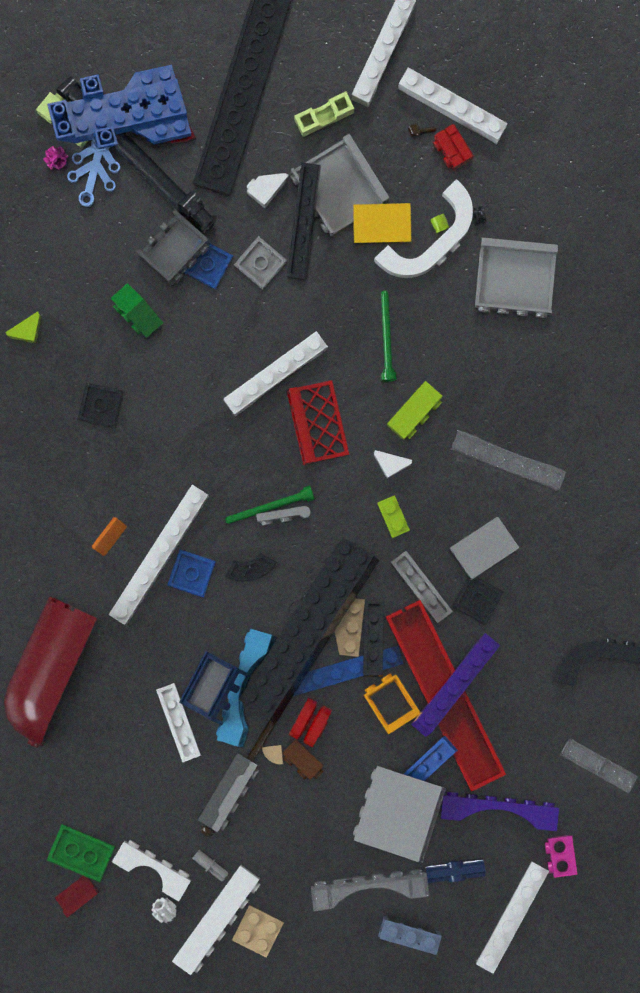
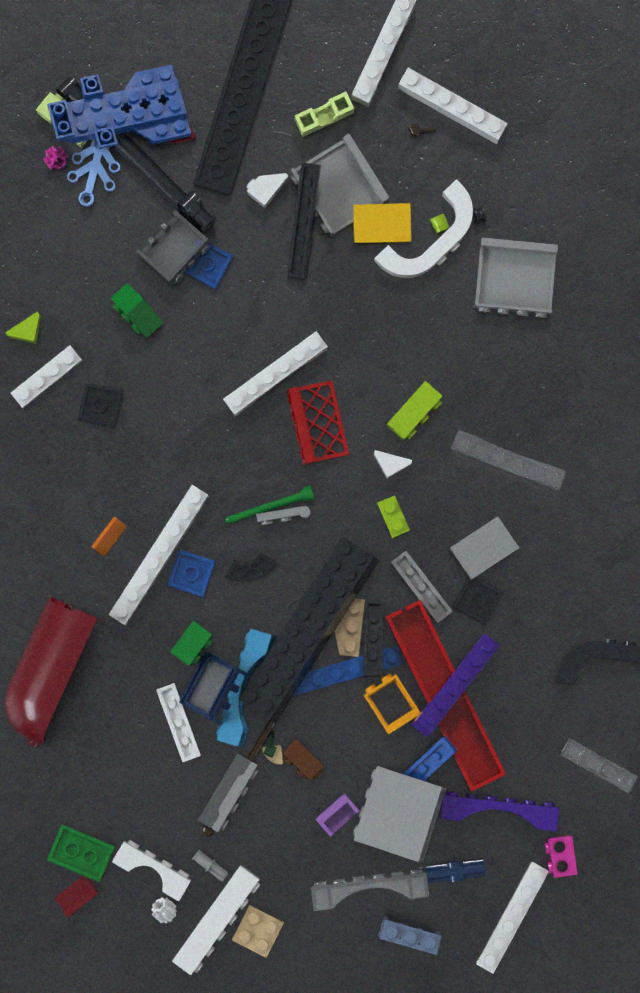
(46, 376): none -> white plate
(192, 644): none -> green brick
(260, 262): light grey tile -> none
(270, 749): none -> clear green hand
(310, 722): red wheel -> none
(337, 814): none -> medium lavender panel
(388, 373): green piece -> none
(453, 147): red brick -> none

